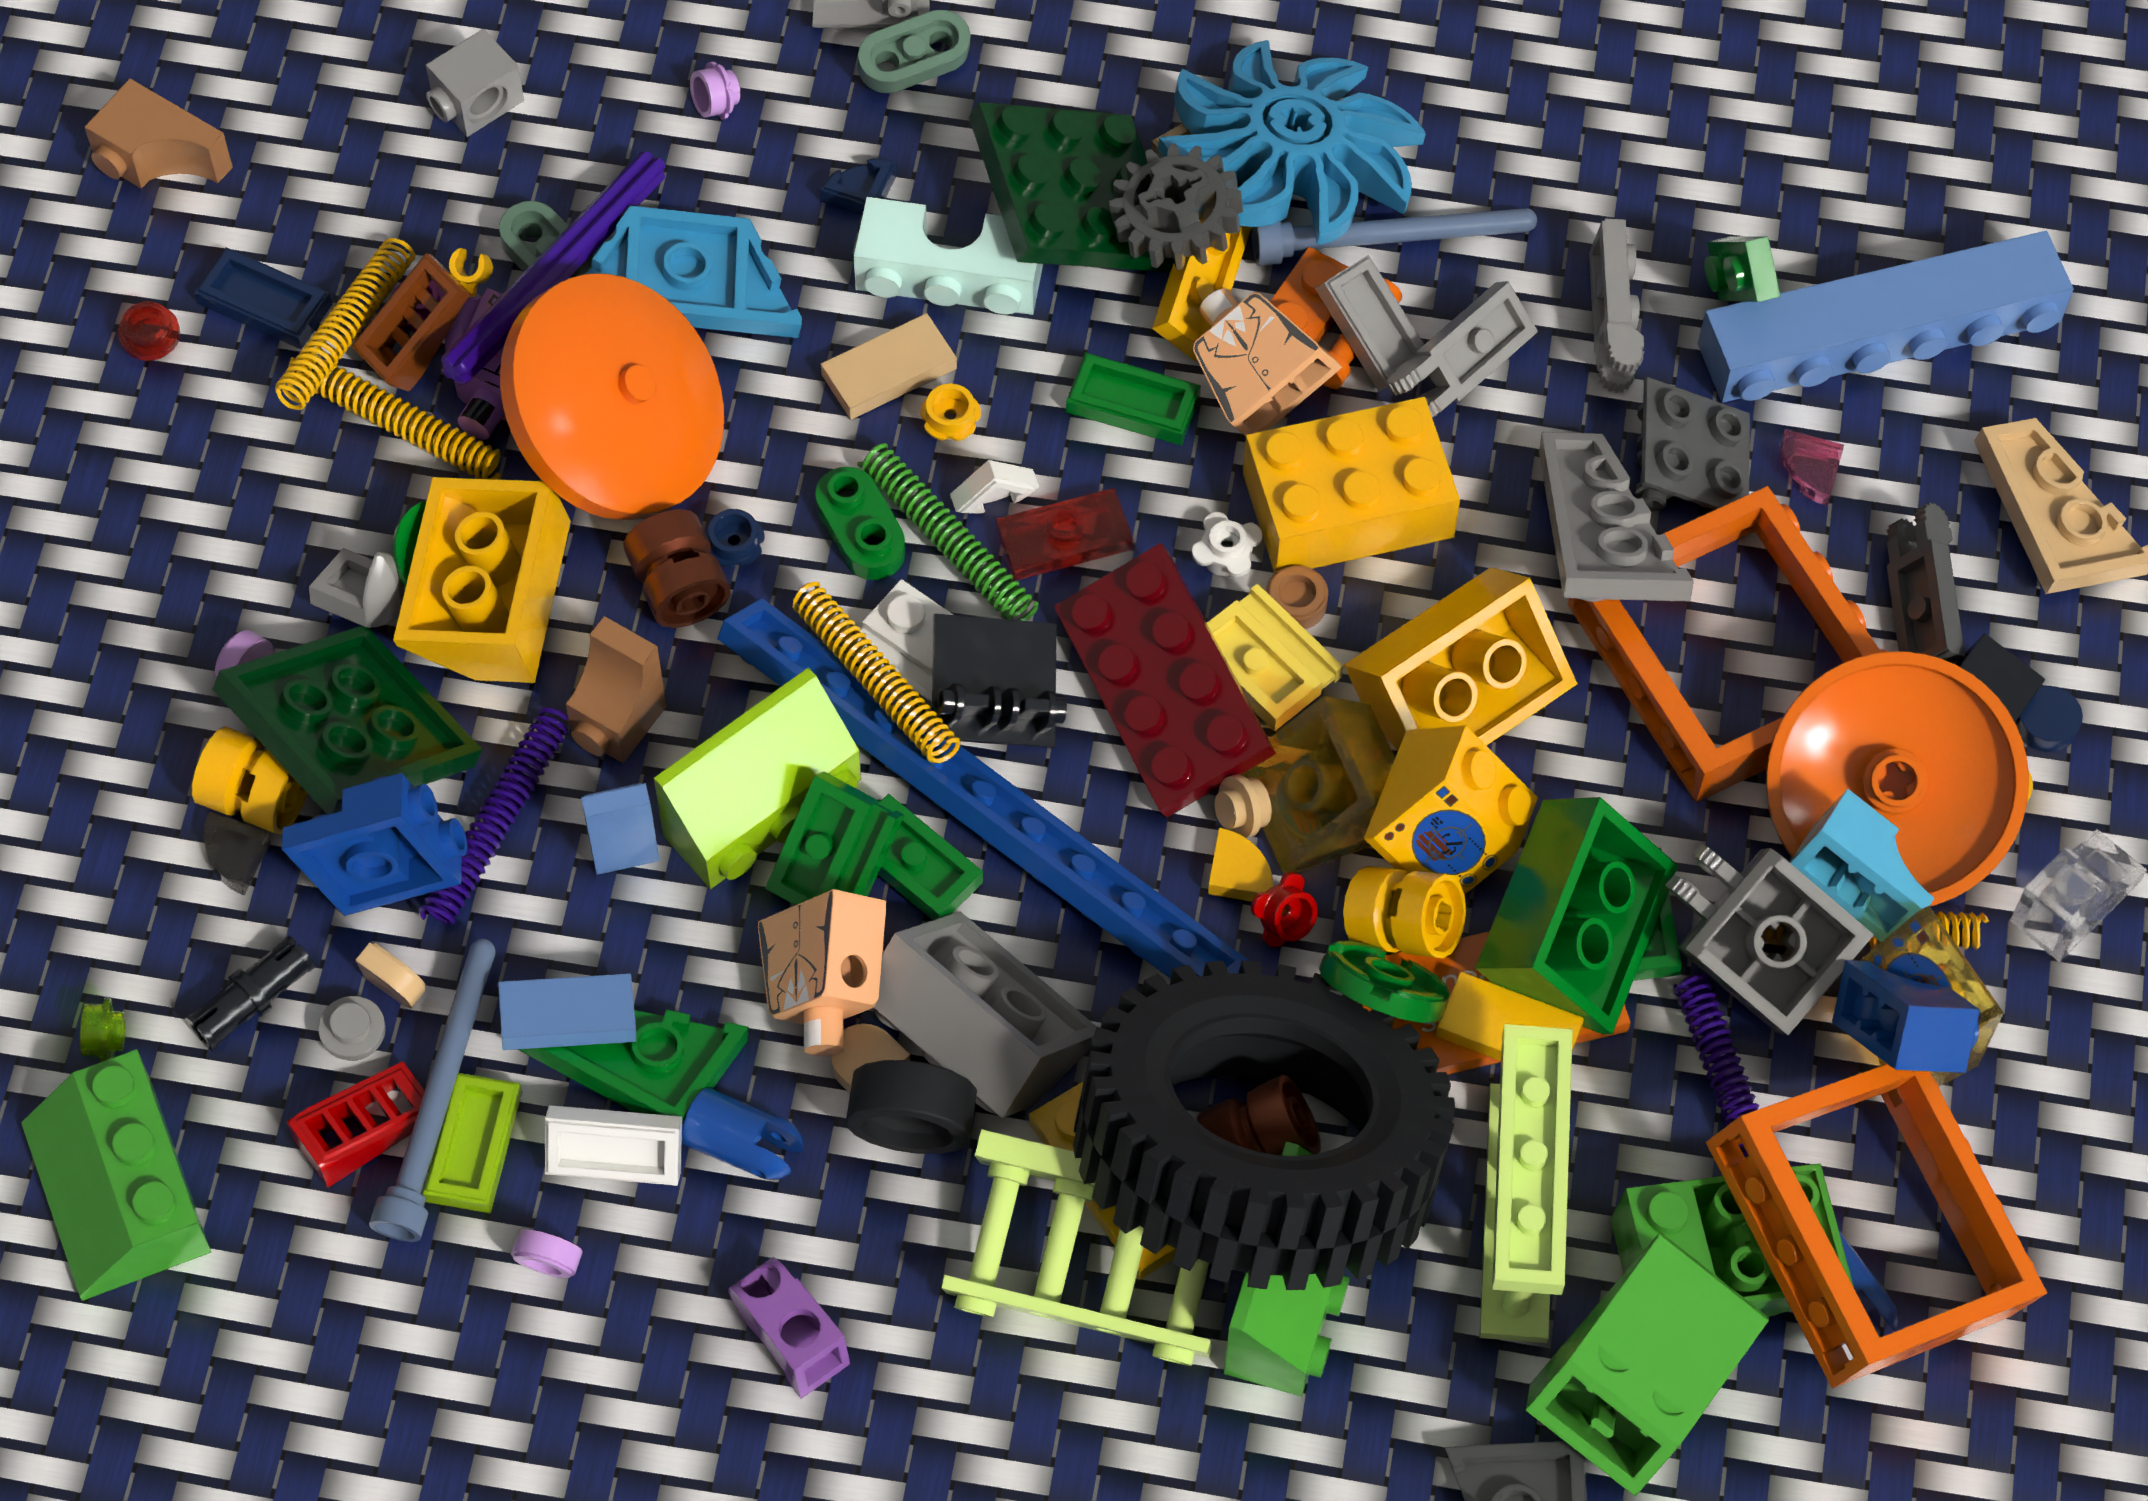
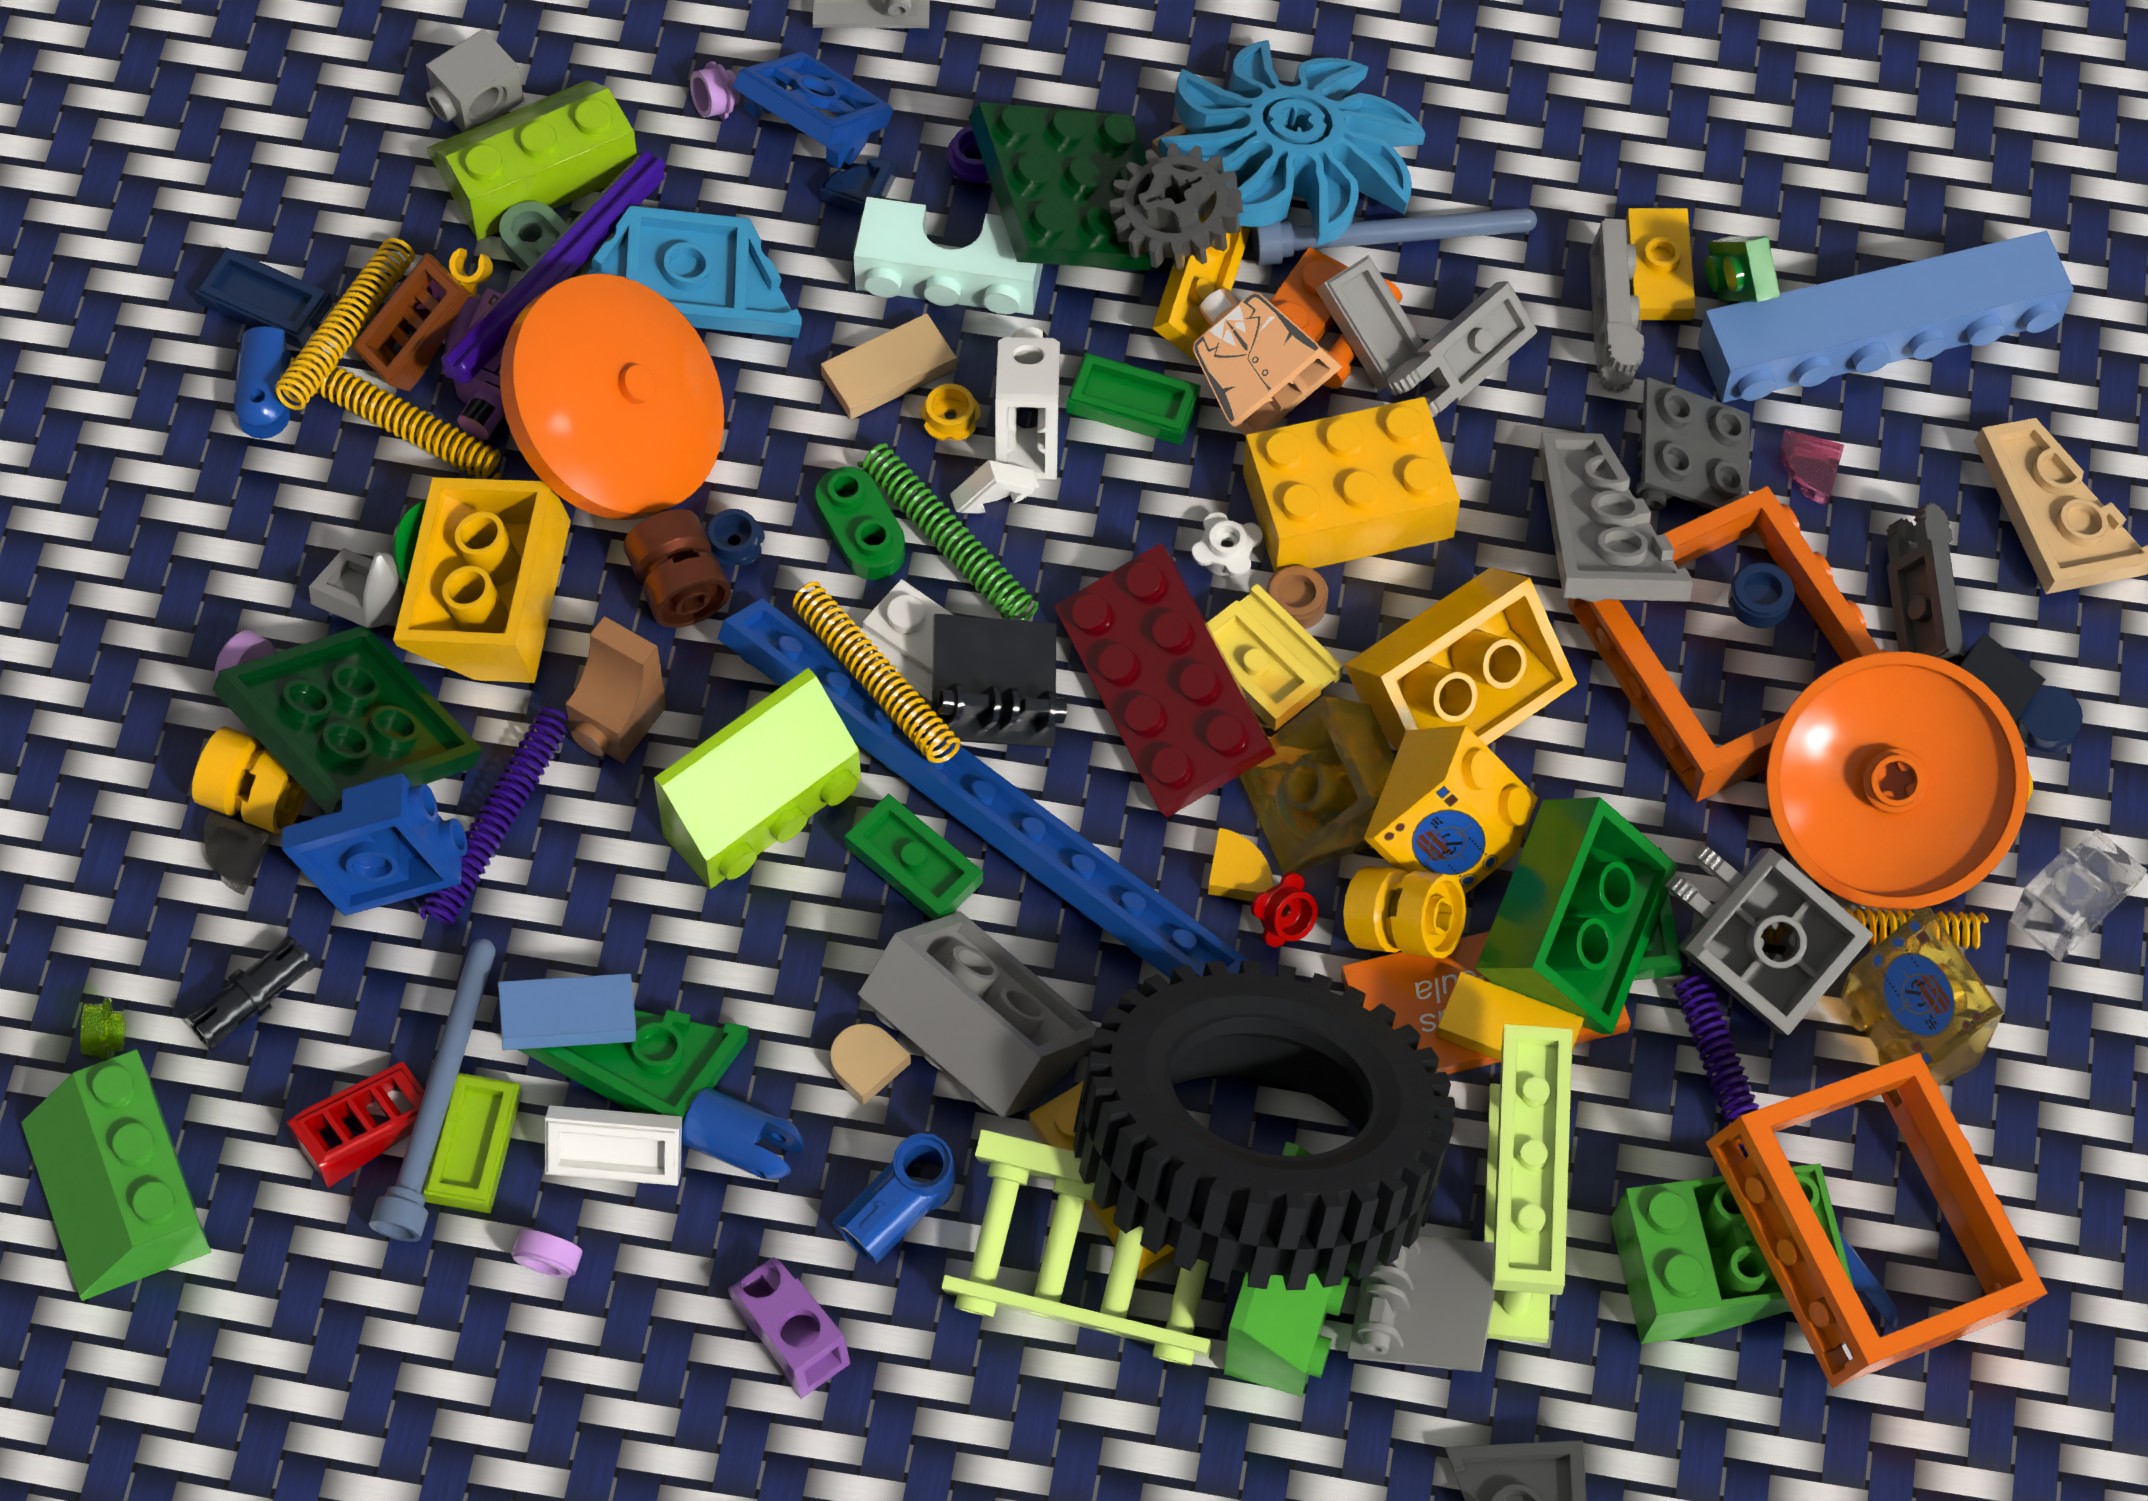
(148, 331): clear red plate -> none
(150, 137): medium nougat arch -> none
(260, 366): none -> blue piece
(352, 1028): light grey plate -> none
(390, 975): tan tile -> none
(537, 154): none -> lime slope
(620, 828): medium blue tile -> none
(823, 964): light nougat torso -> none
(834, 842): green plate -> none
(855, 108): none -> blue piece
(894, 1201): none -> blue piece
(910, 50): sand green plate -> none
(911, 1106): black tyre -> none
(958, 157): none -> dark purple plate
(1028, 378): none -> white torso
(1064, 534): clear red plate -> none
(1243, 805): tan plate -> none
(1269, 1118): copper wheel -> none
(1393, 989): green tile -> none
(1427, 1306): none -> light grey hinge
(1645, 1364): bright green slope -> none
(1662, 263): none -> yellow plate
(1761, 595): none -> dark blue tile
(1858, 864): medium azure arch -> none
(1906, 1020): blue arch -> none

